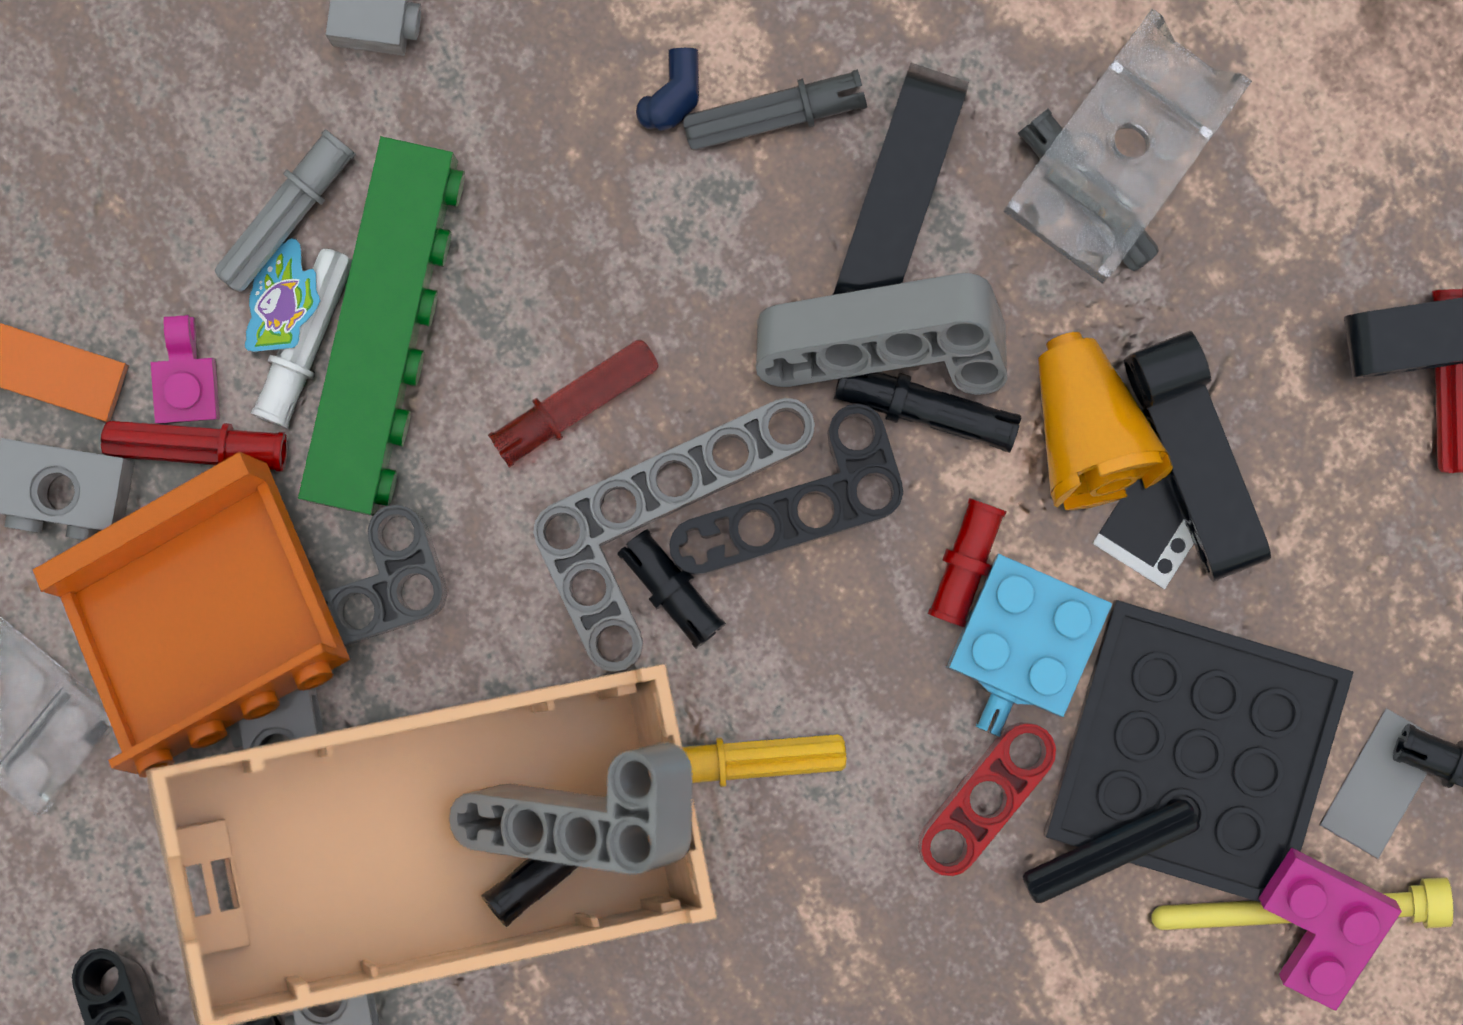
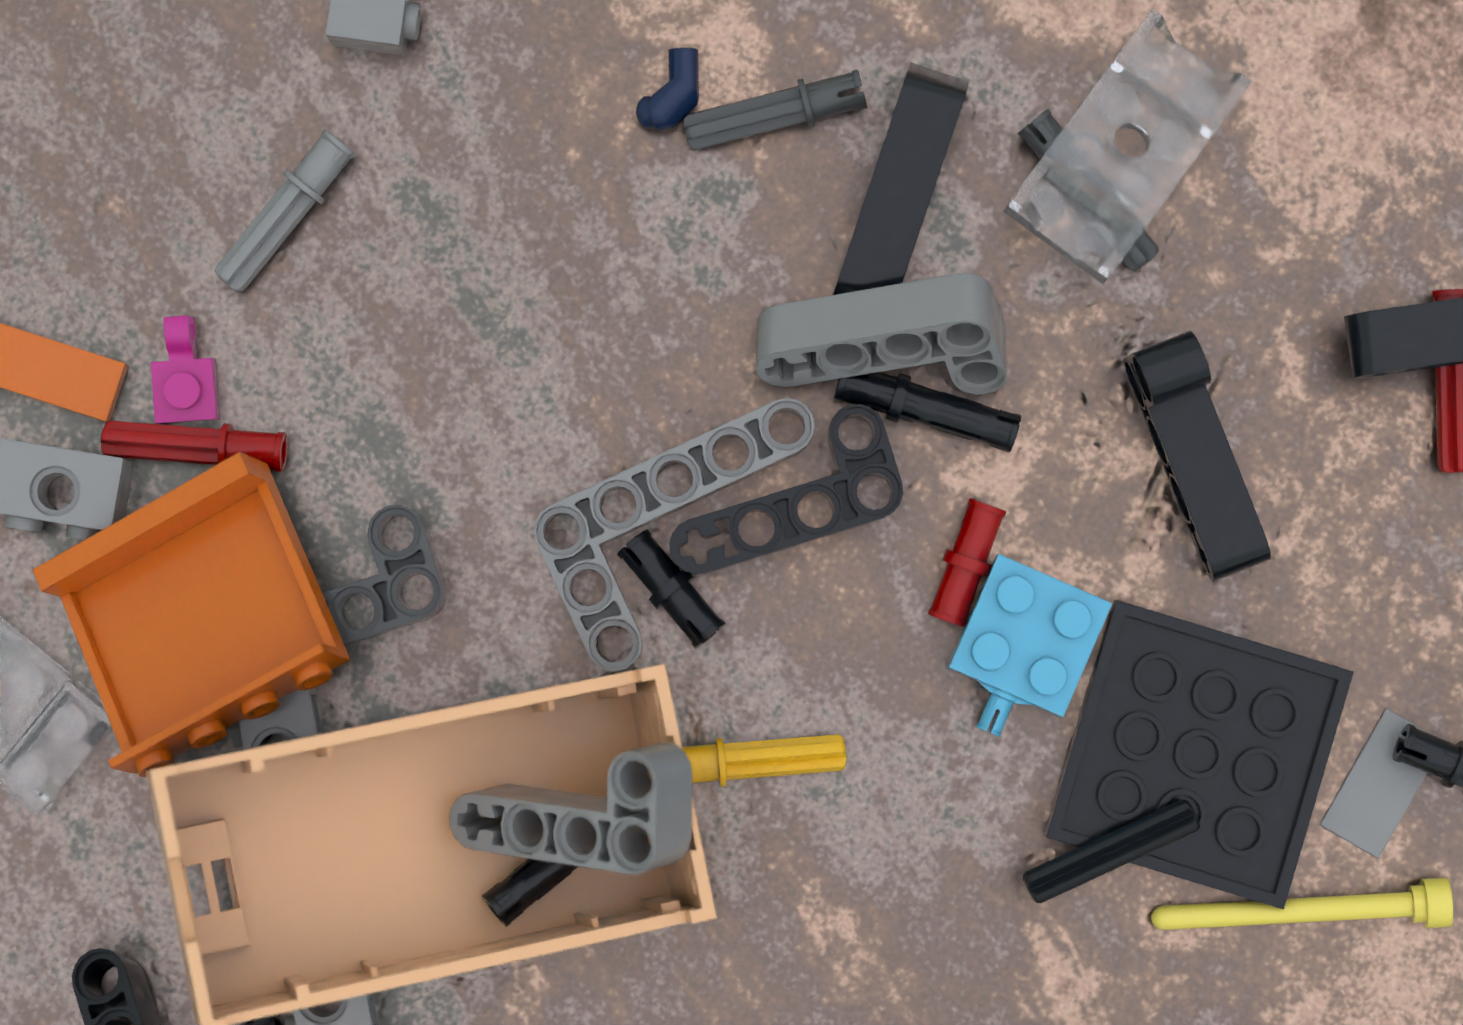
(281, 300): sticker -> none
(293, 365): white axle -> none
(380, 326): green brick -> none
(574, 402): clear red axle -> none
(1015, 785): red beam -> none
(1093, 427): light orange cone -> none
(1147, 532): black sticker -> none
(1341, 921): dark pink plate -> none

